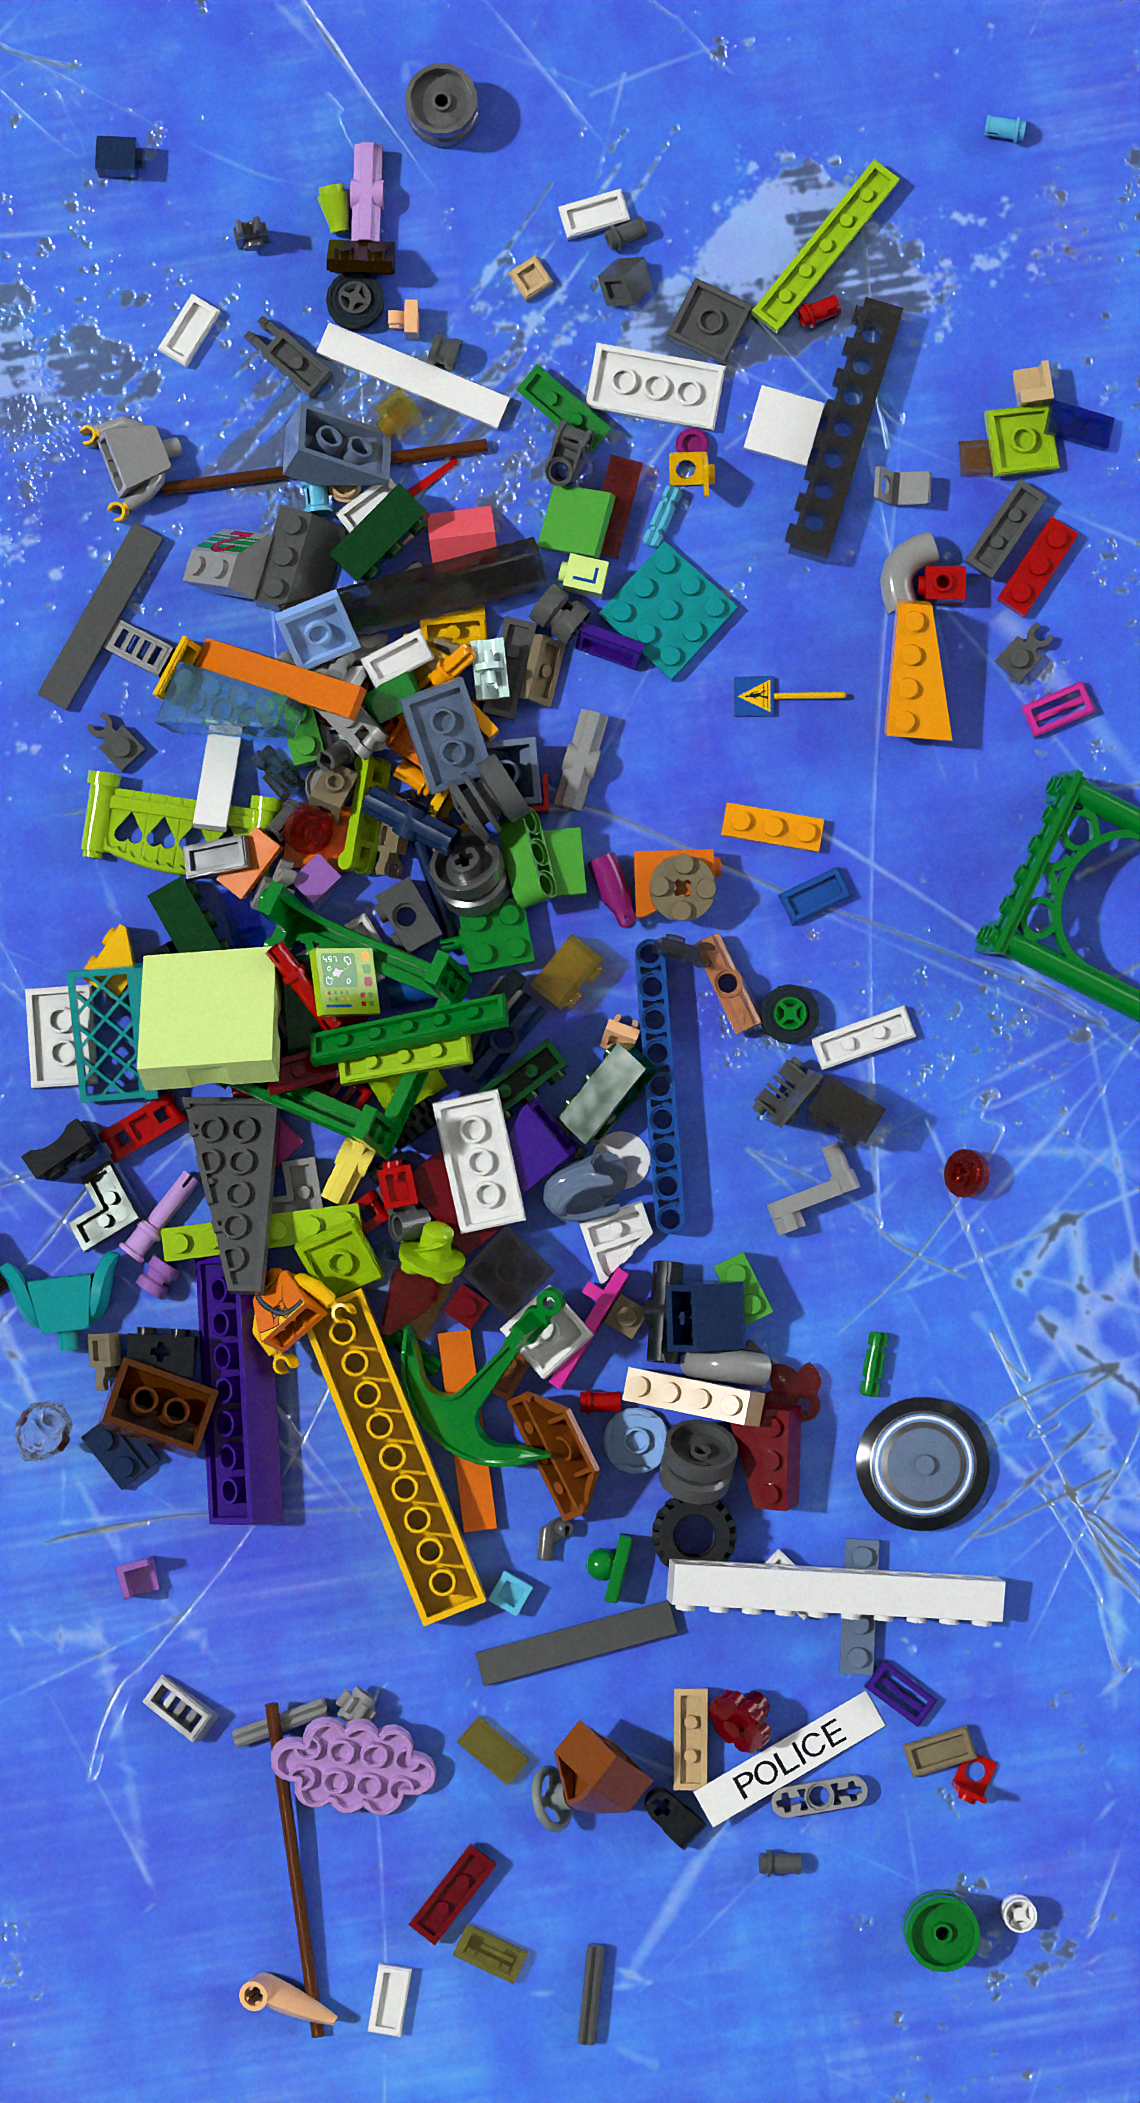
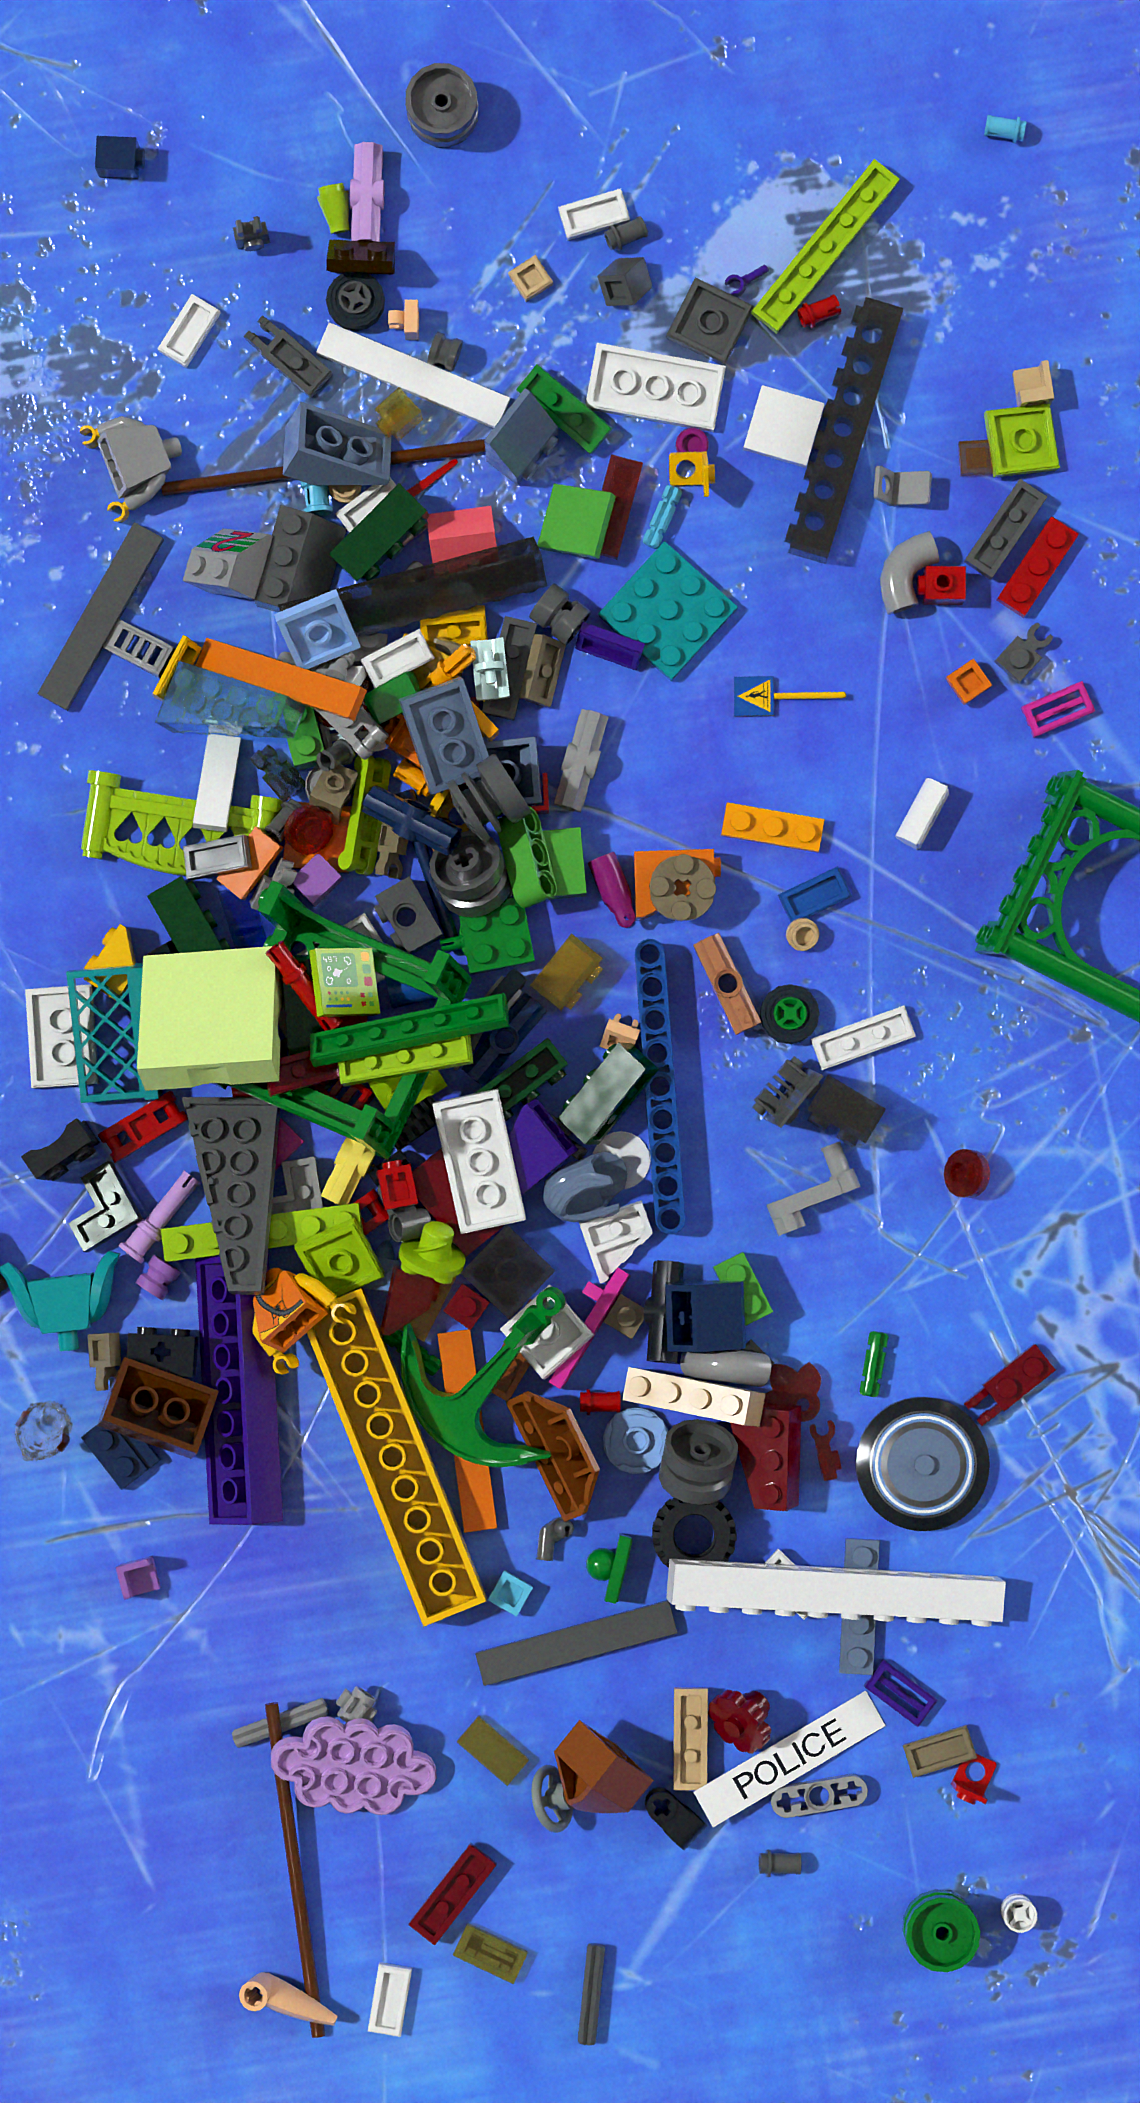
(119, 745): dark grey plate -> none
(198, 1707): light grey slope -> none
(521, 438): none -> sand blue slope
(570, 447): dark grey piece -> none
(584, 575): yellowish green brick -> none
(675, 948): clear smoke plate -> none
(746, 279): none -> dark purple hand
(802, 934): none -> tan plate
(828, 1460): none -> clear red plate
(916, 682): light orange wedge -> none
(922, 813): none -> white brick
(968, 681): none -> orange plate
(1012, 1382): none -> dark red hinge
(1079, 425): clear blue plate -> none

